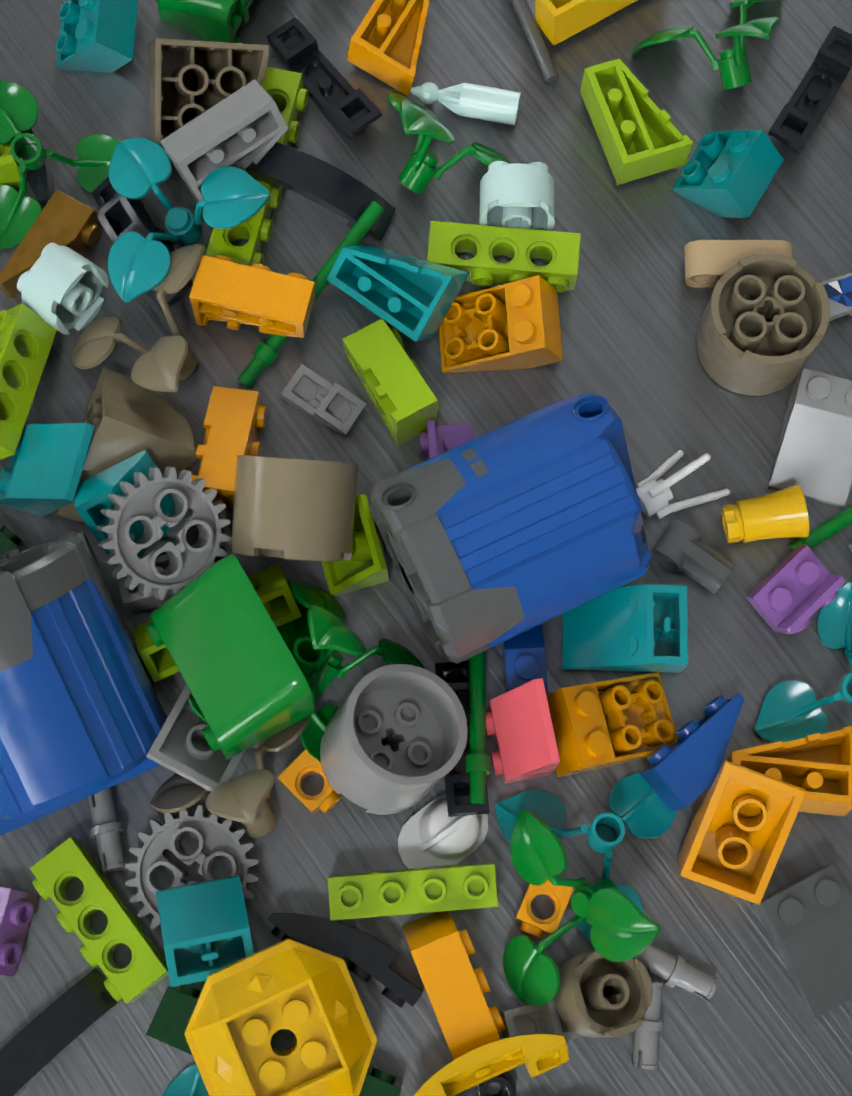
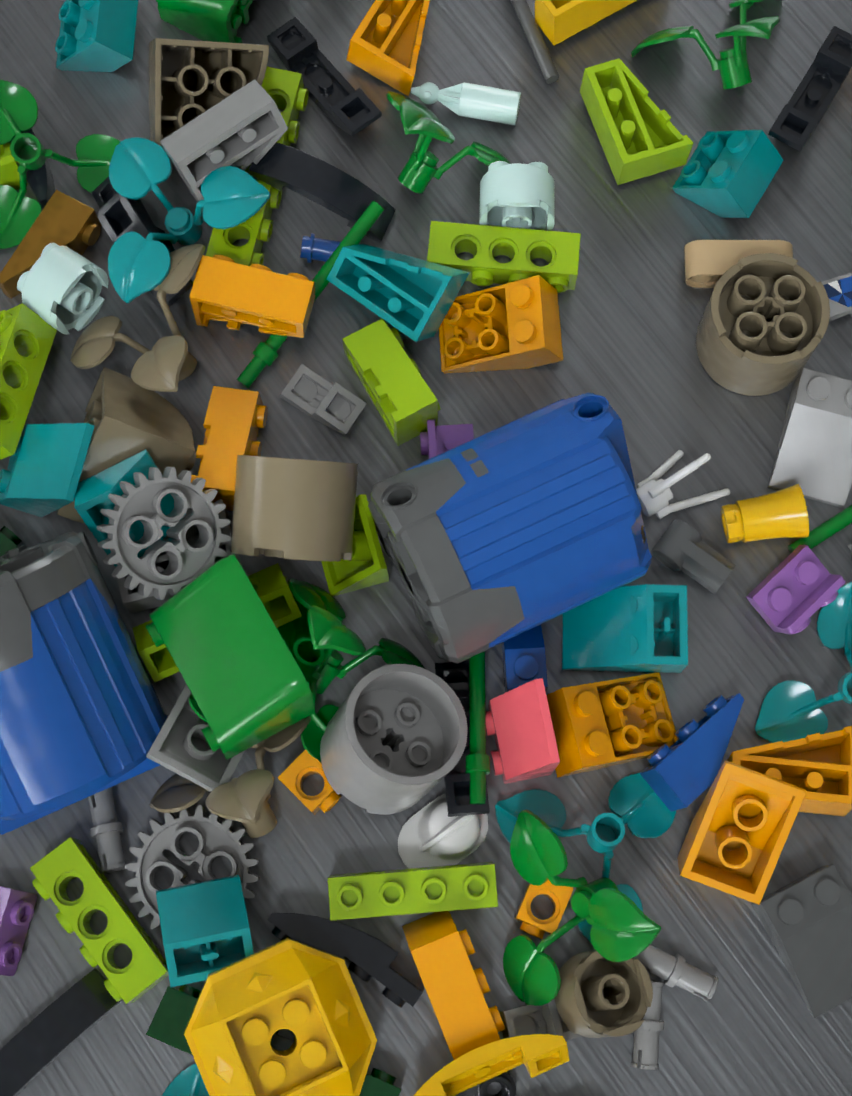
(317, 248): none -> blue pin

